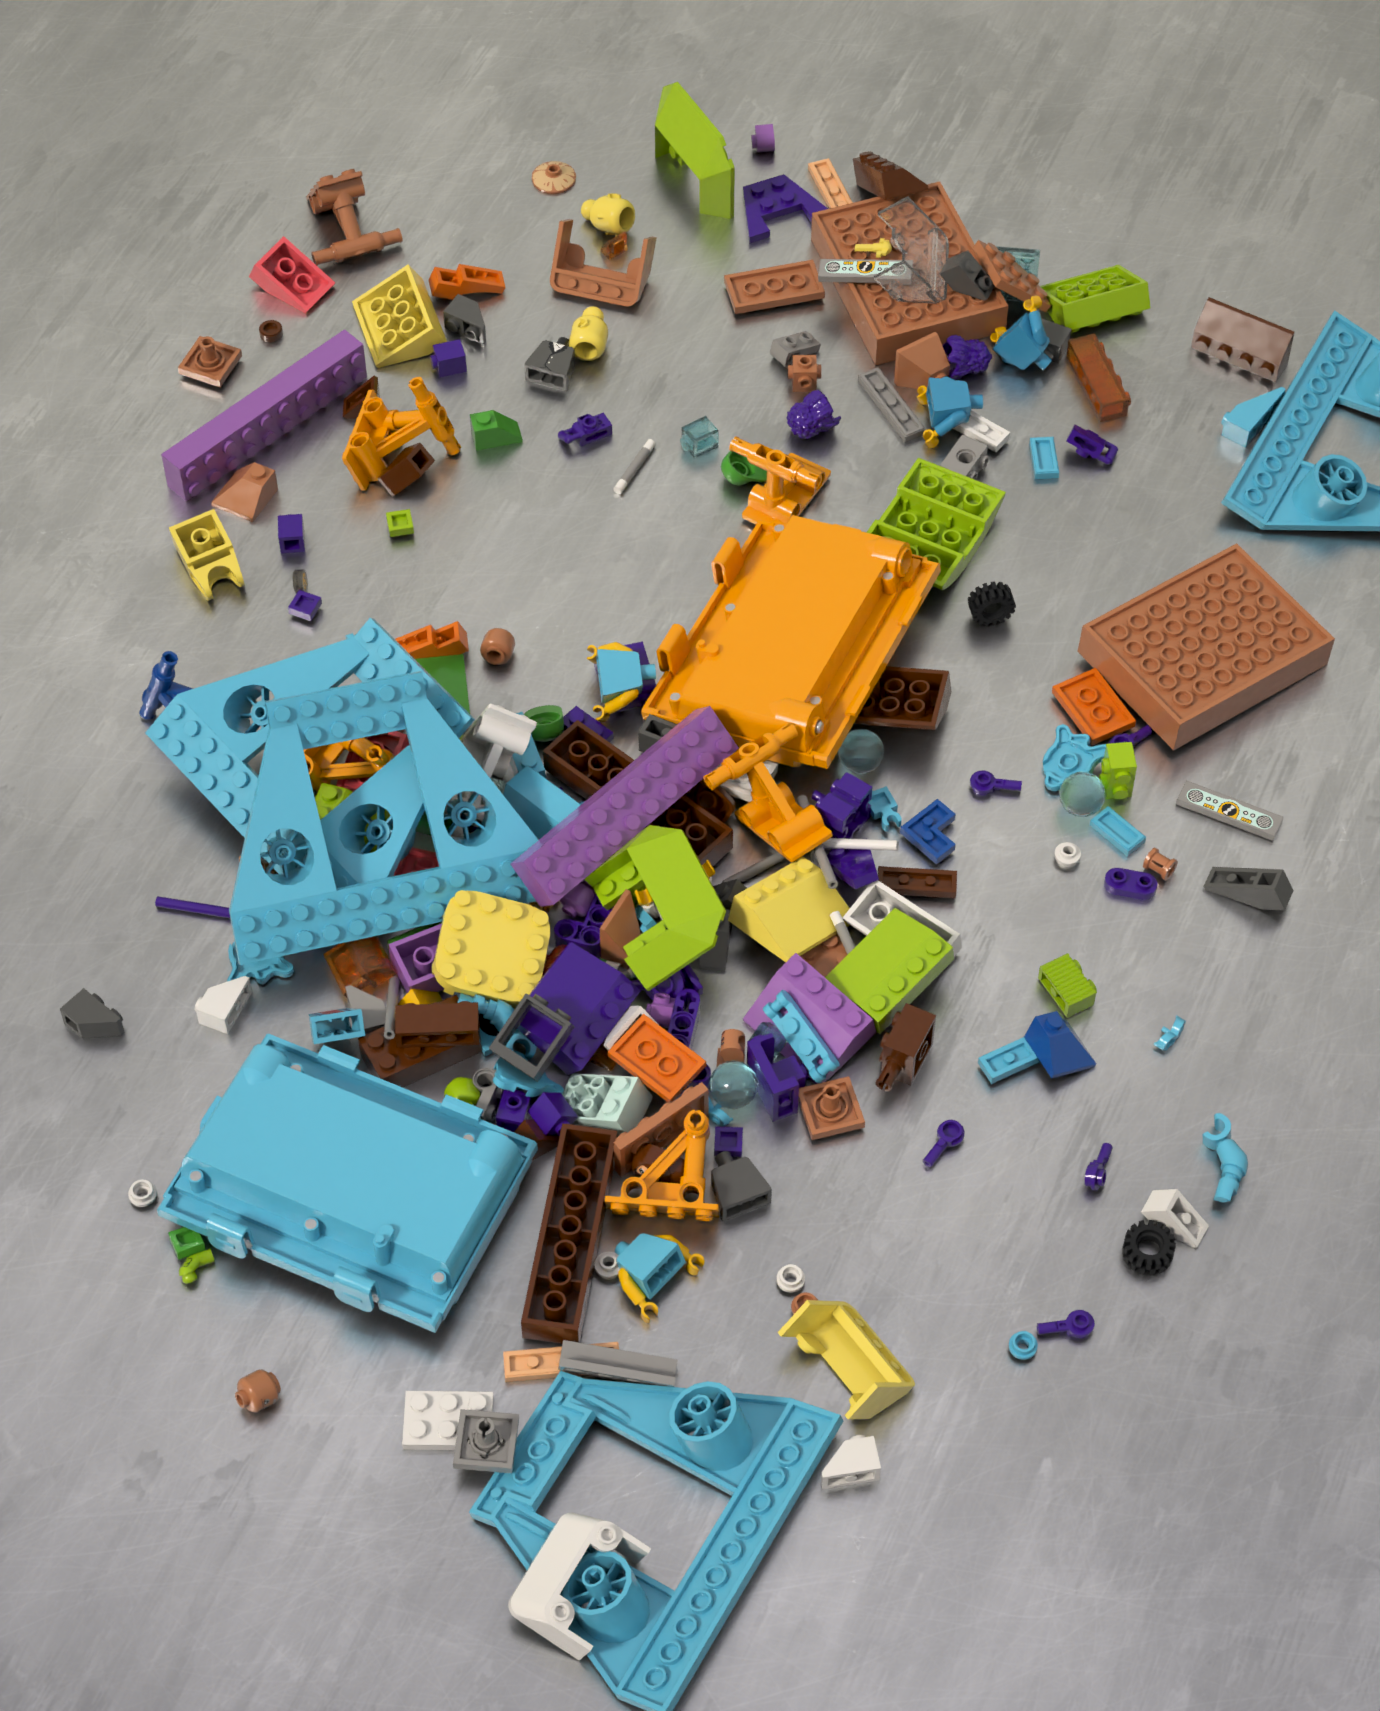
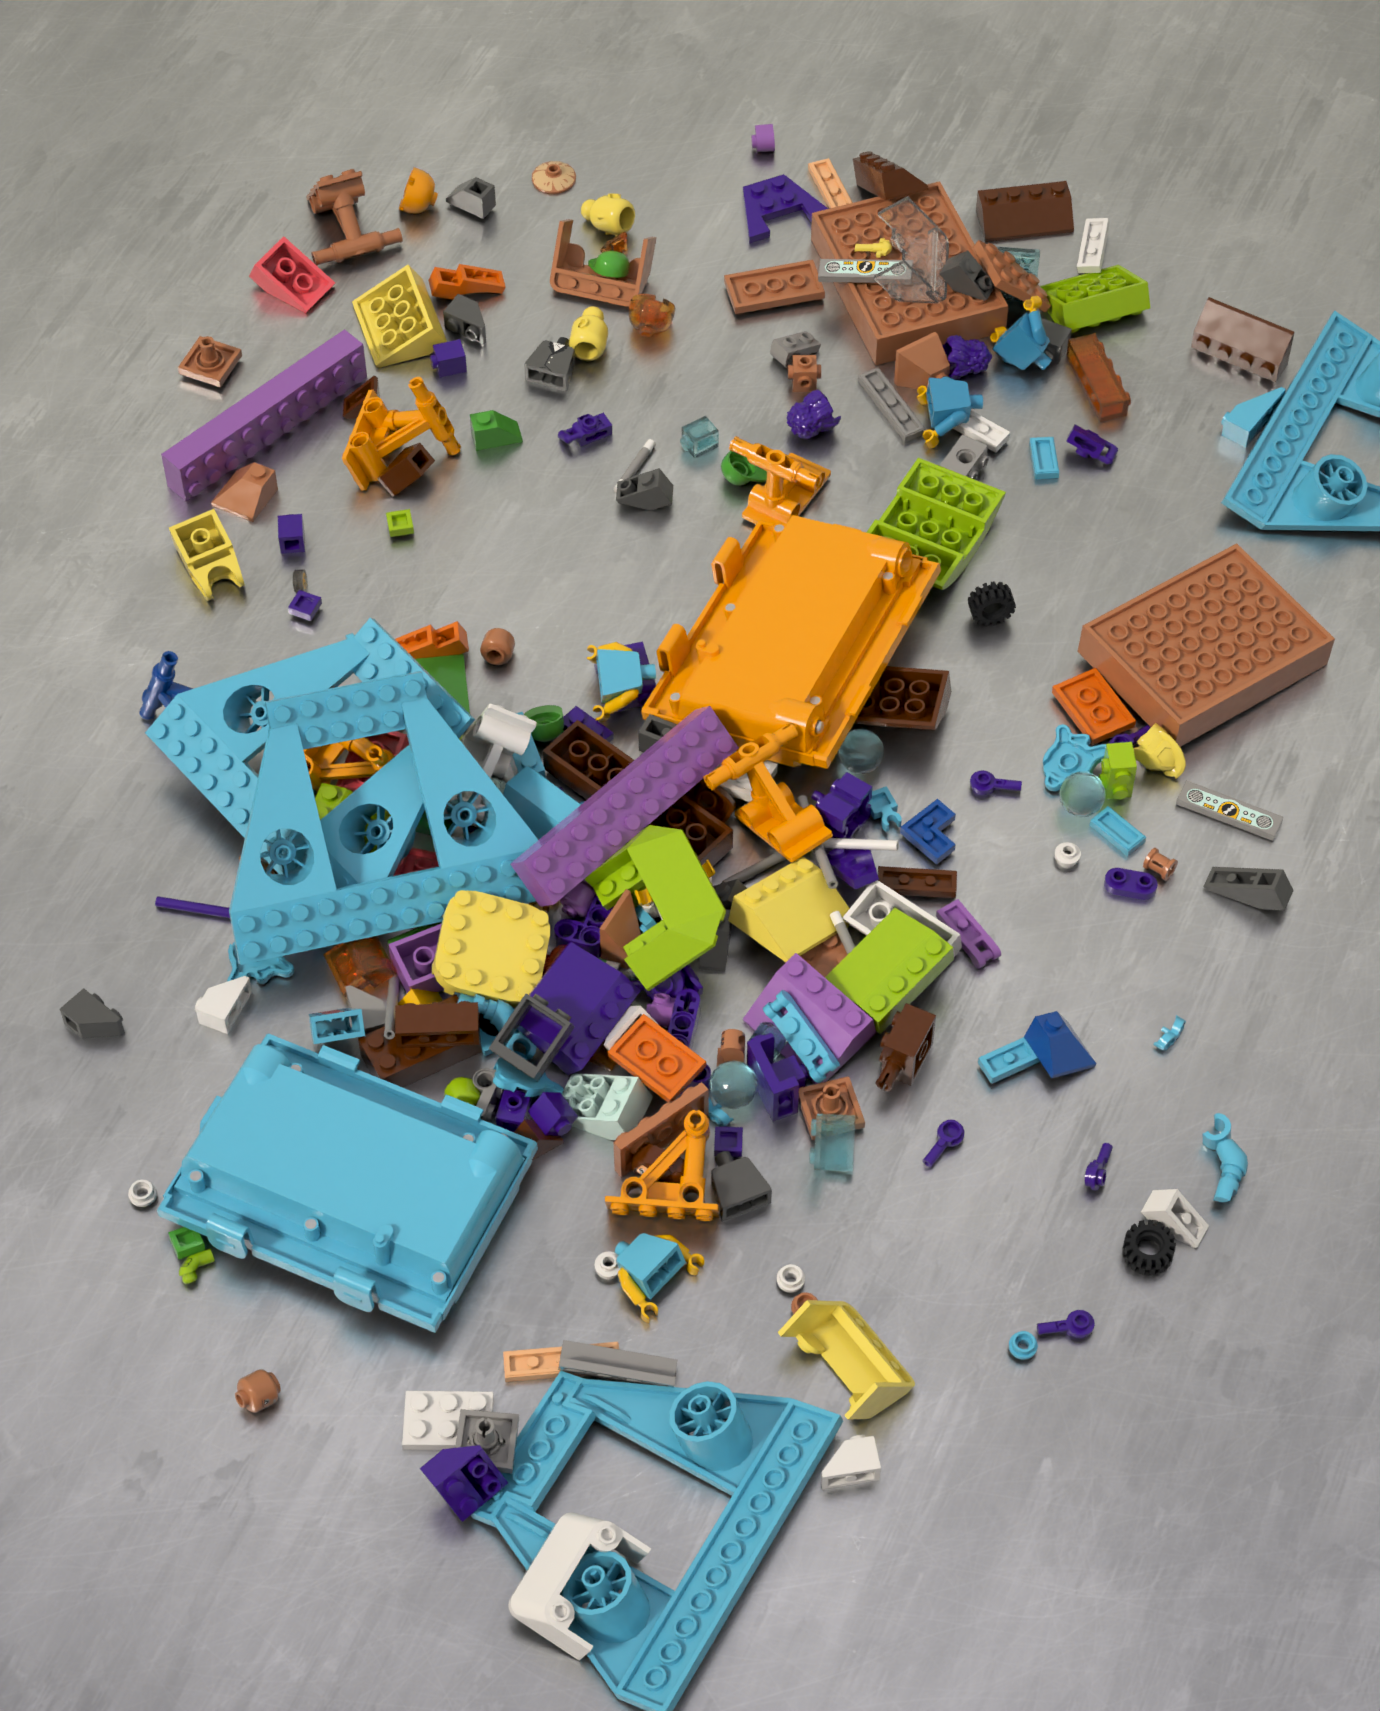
(271, 331): reddish brown tile -> none
(418, 192): none -> light orange cylinder
(464, 1478): none -> dark purple slope
(474, 197): none -> dark grey slope
(569, 1235): reddish brown brick -> none
(610, 264): none -> bright green cap
(646, 490): none -> dark grey slope
(649, 315): none -> clear orange cylinder
(695, 141): lime slope -> none
(833, 1142): none -> clear light blue bracket
(971, 933): none -> medium lavender plate
(1025, 211): none -> reddish brown slope
(1067, 985): lime brick -> none
(1093, 245): none -> white plate
(1160, 752): none -> light yellow helmet

